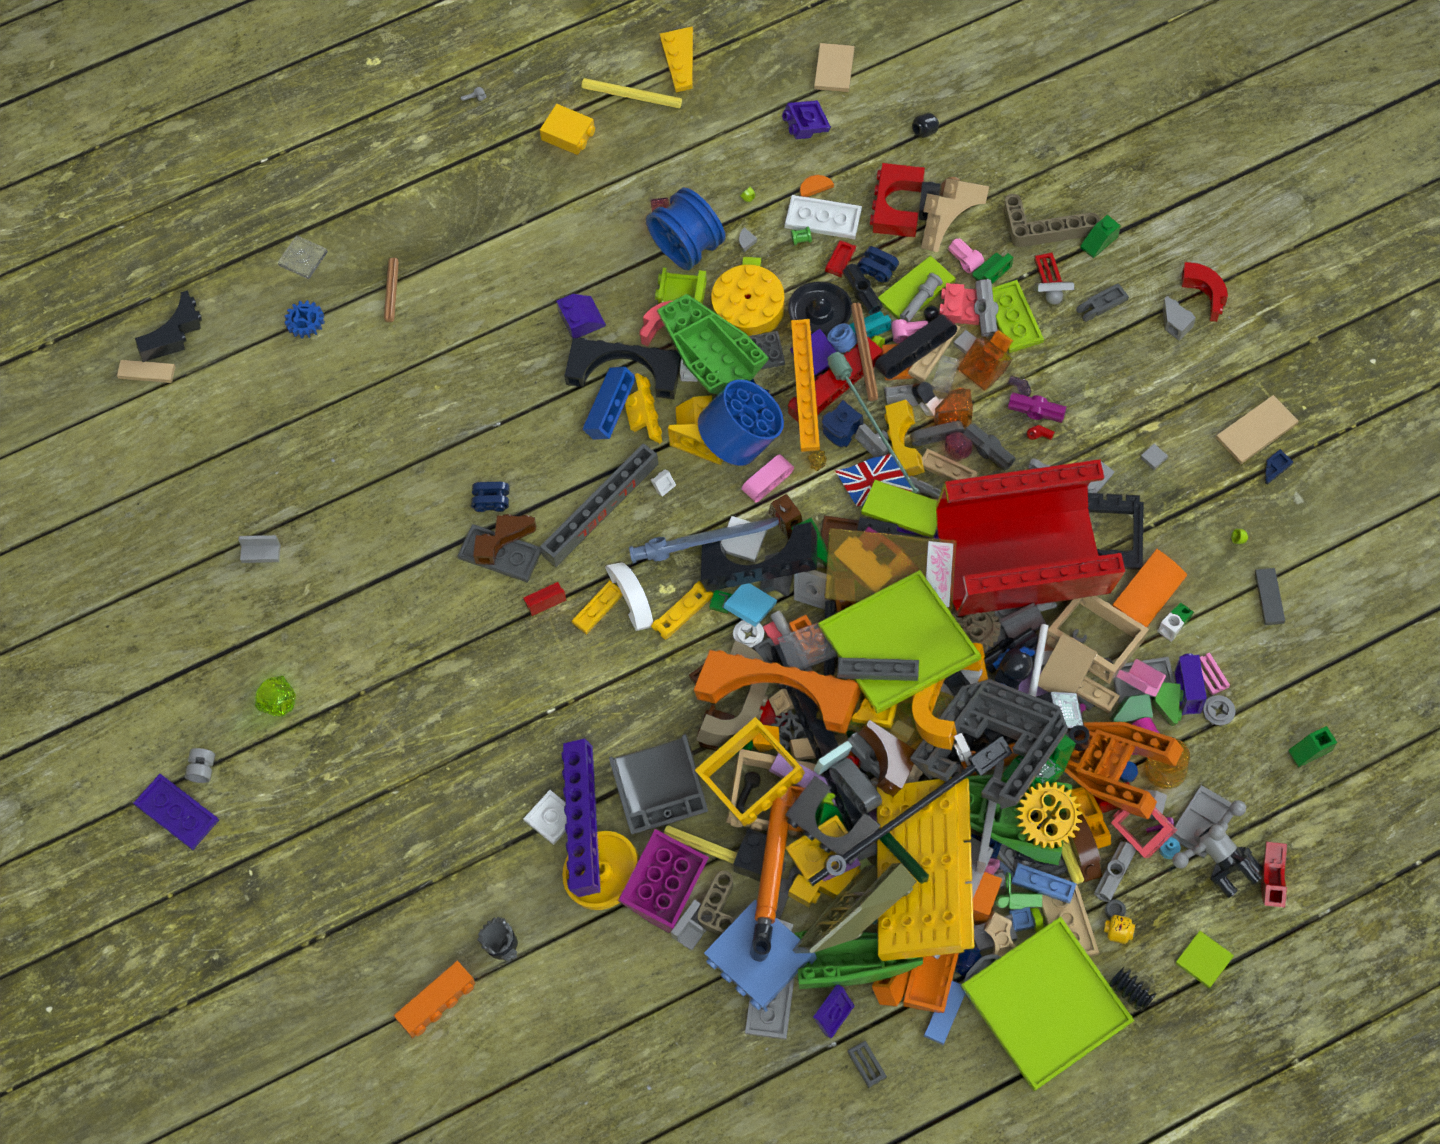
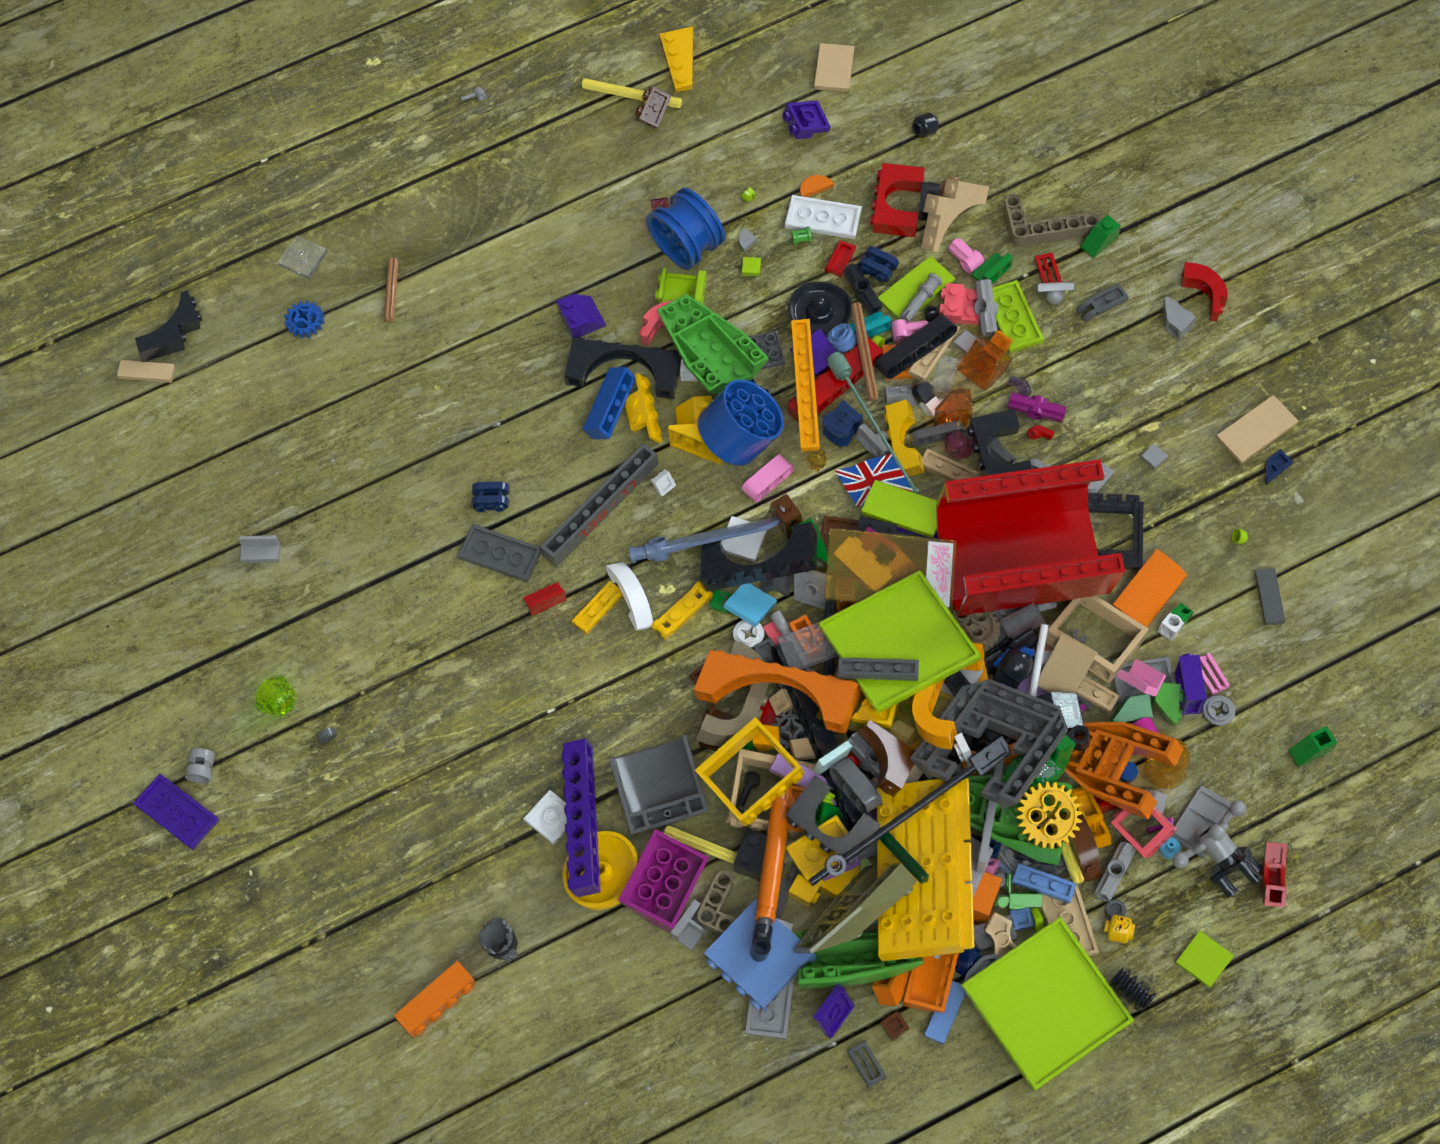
(326, 735): none -> dark grey tile
(507, 530): reddish brown arch -> none
(567, 129): yellow brick -> none
(652, 107): none -> bracket
(749, 299): yellow piece -> none
(894, 1026): none -> reddish brown tile
(925, 488): light grey axle -> none
(987, 428): none -> black arch

